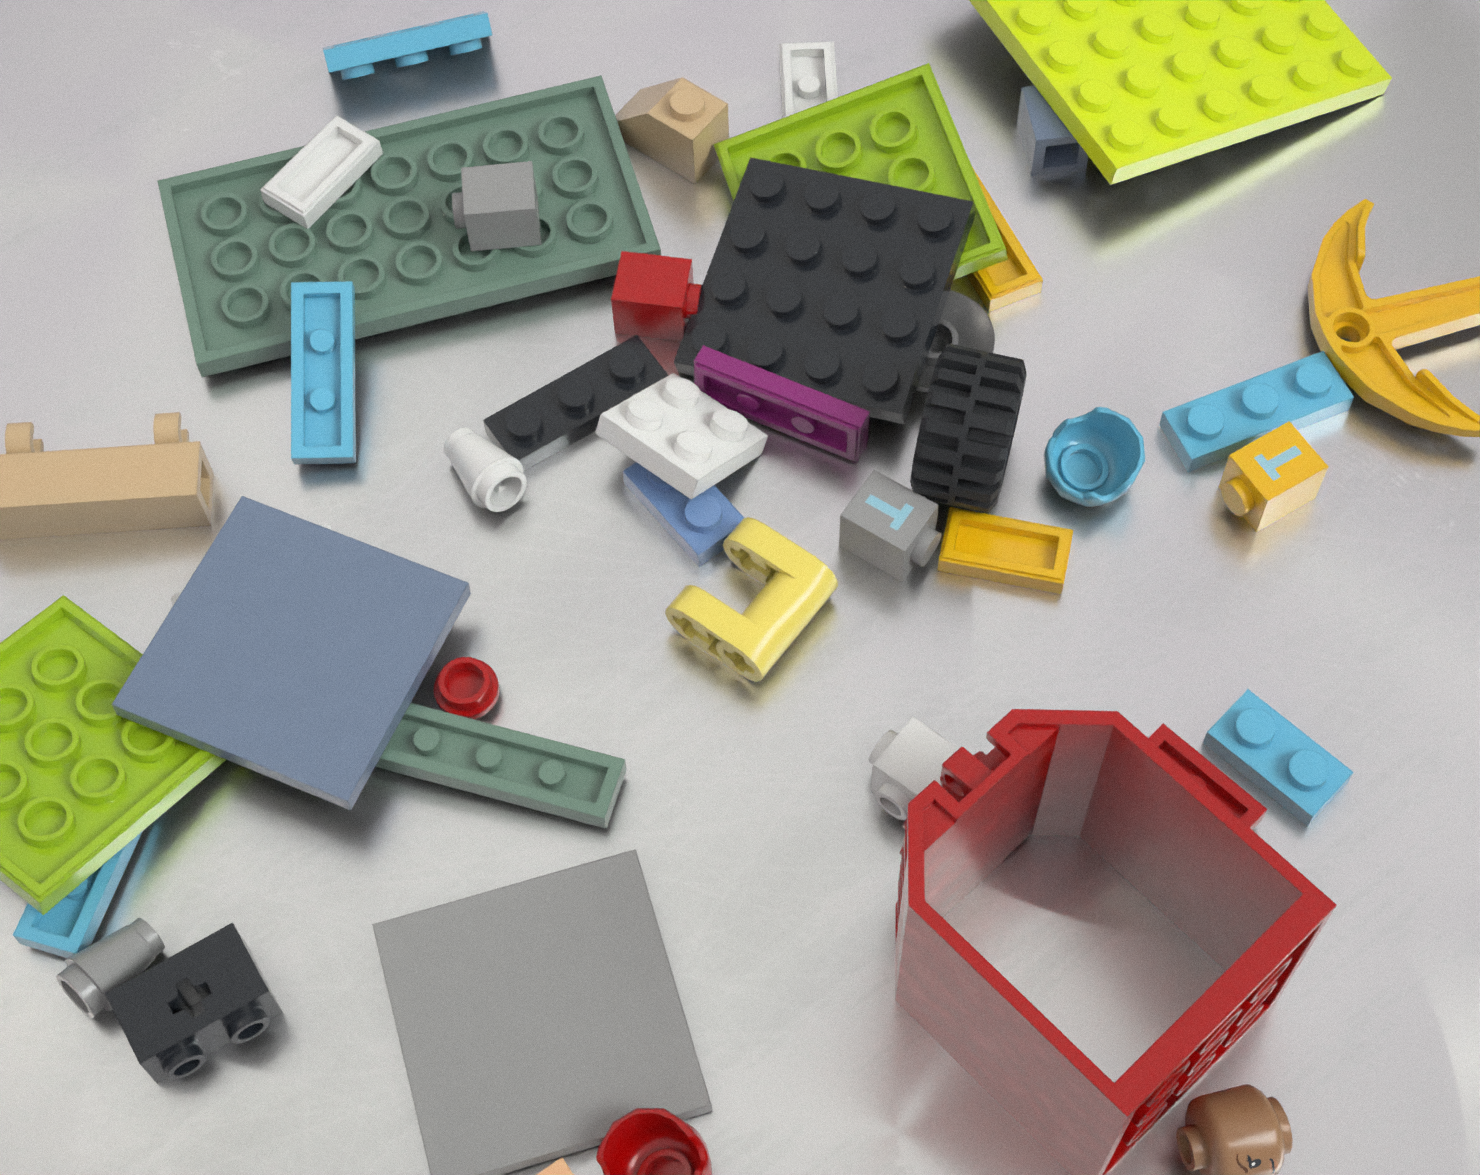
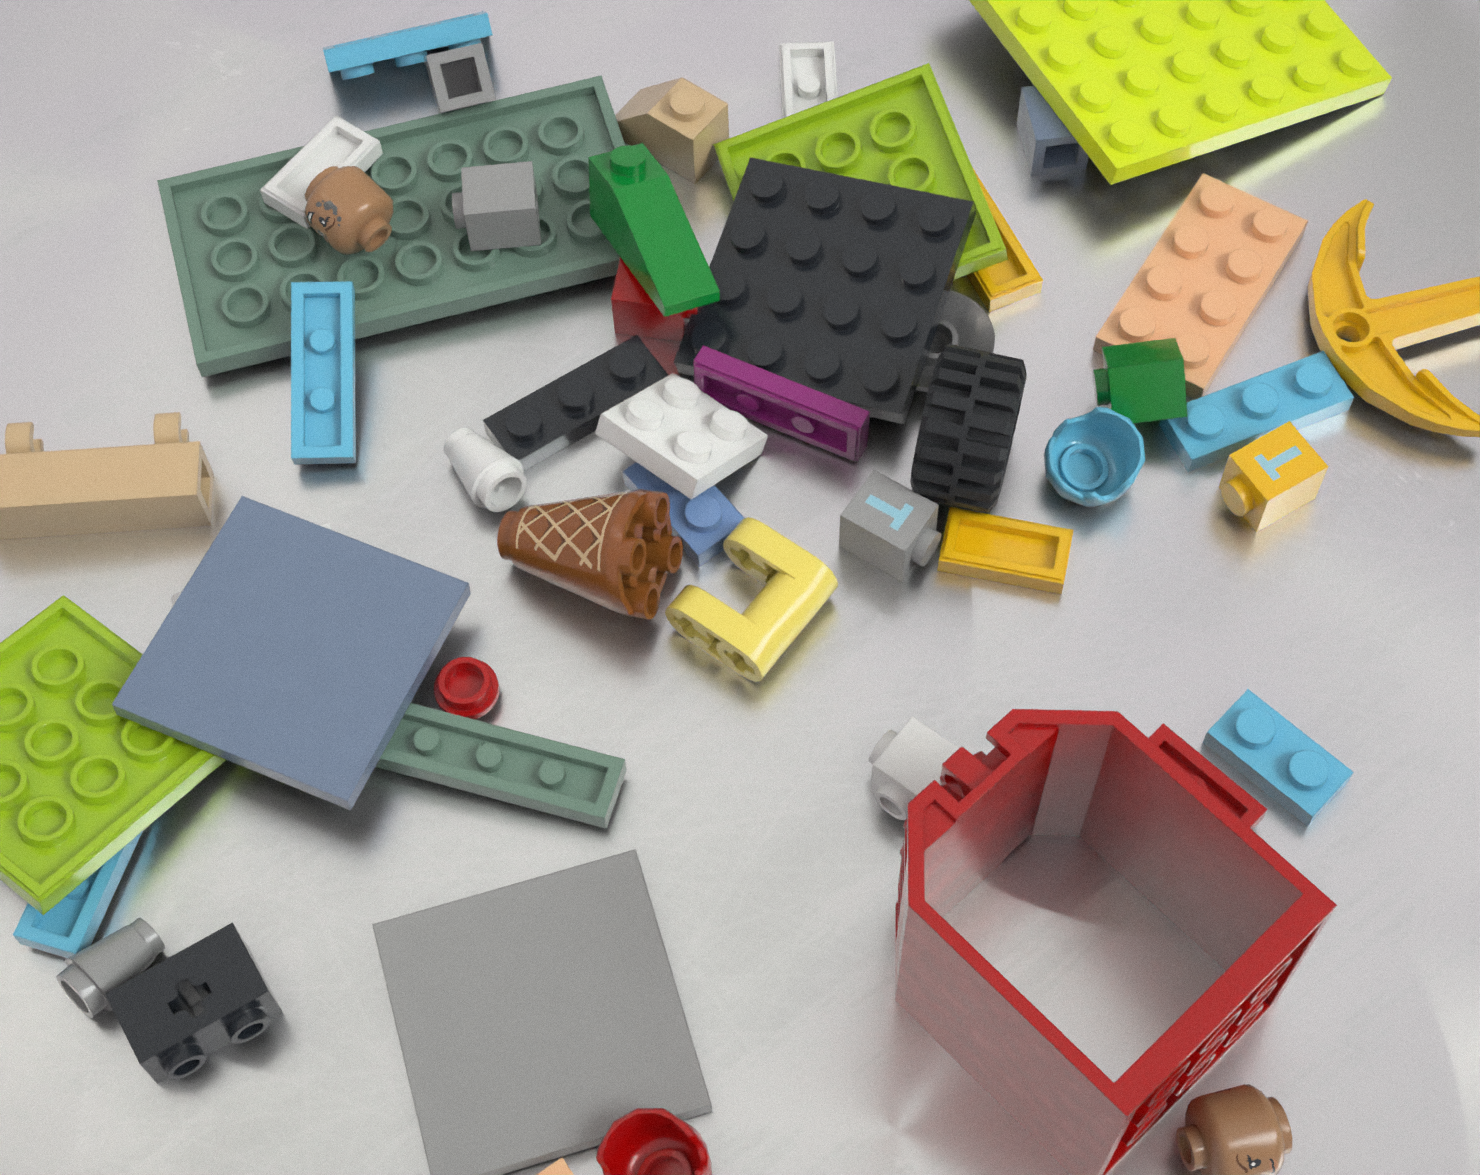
(348, 209): none -> medium nougat head
(460, 77): none -> light grey brick
(598, 547): none -> dark orange cone
(649, 229): none -> green slope
(1142, 380): none -> green brick
(1205, 278): none -> light nougat plate

